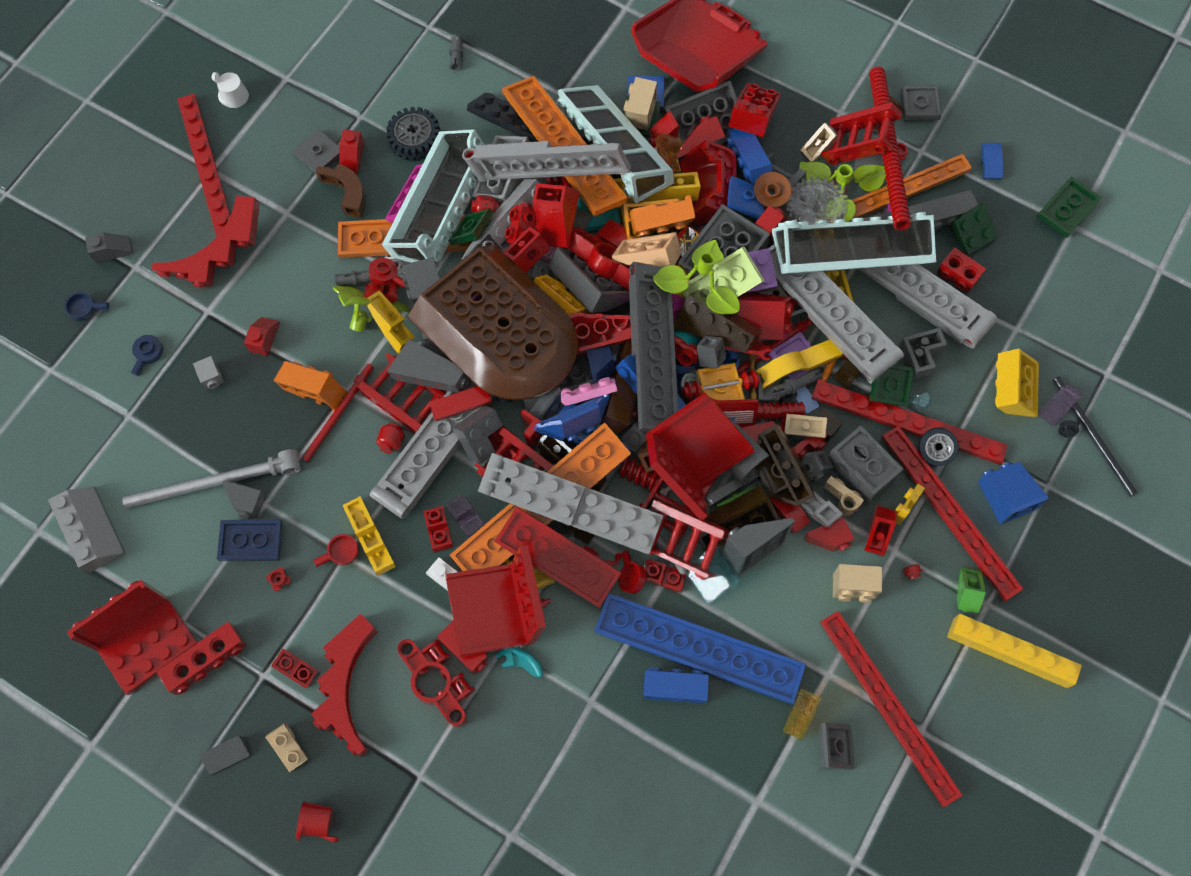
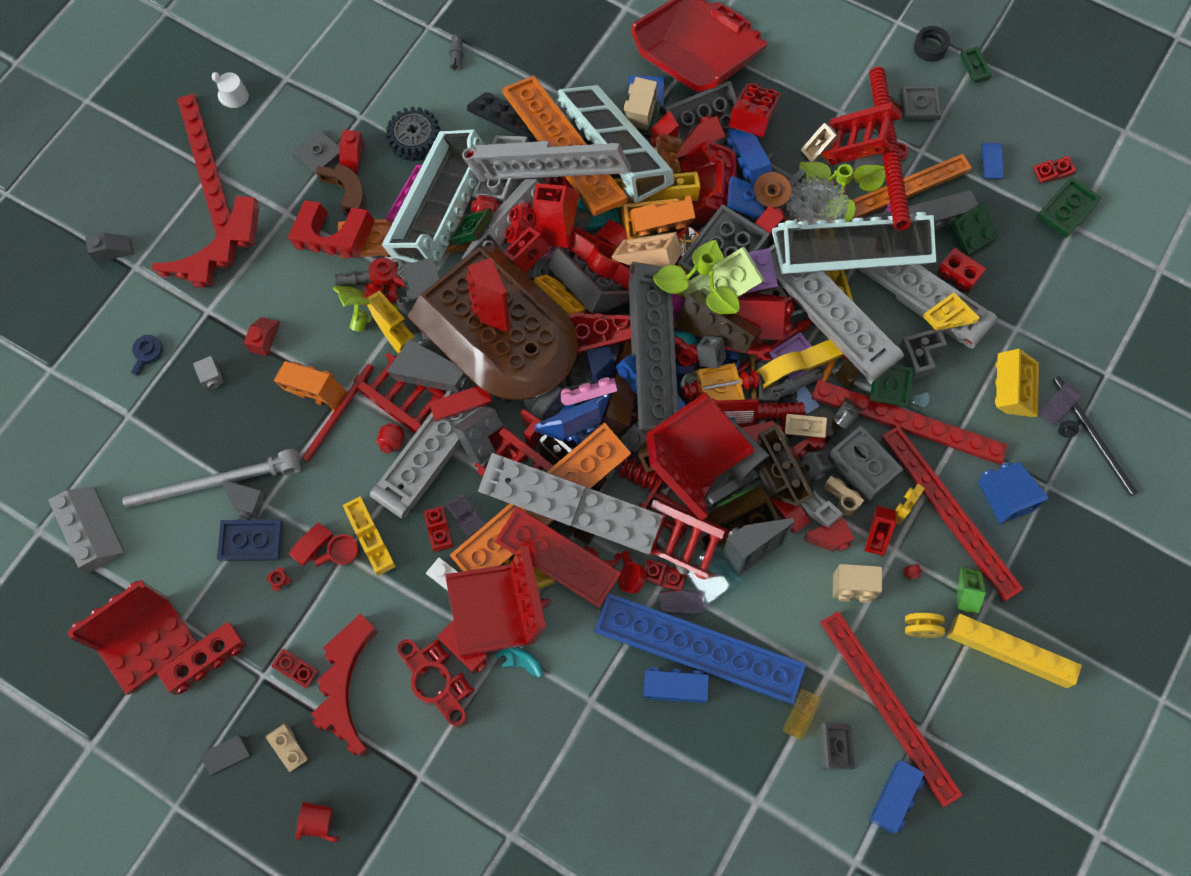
(82, 306): dark blue piece -> none
(308, 545): none -> red slope
(346, 242): none -> red arch
(405, 309): none -> dark grey pin
(488, 295): none -> red slope
(681, 601): none -> clear purple slope
(846, 413): none -> dark grey leg
(897, 797): none -> blue brick
(924, 625): none -> yellow head
(931, 54): none -> black tyre
(942, 456): wheel -> none
(950, 313): none -> yellow wing
(975, 65): none -> dark green plate
(1055, 170): none -> red slope

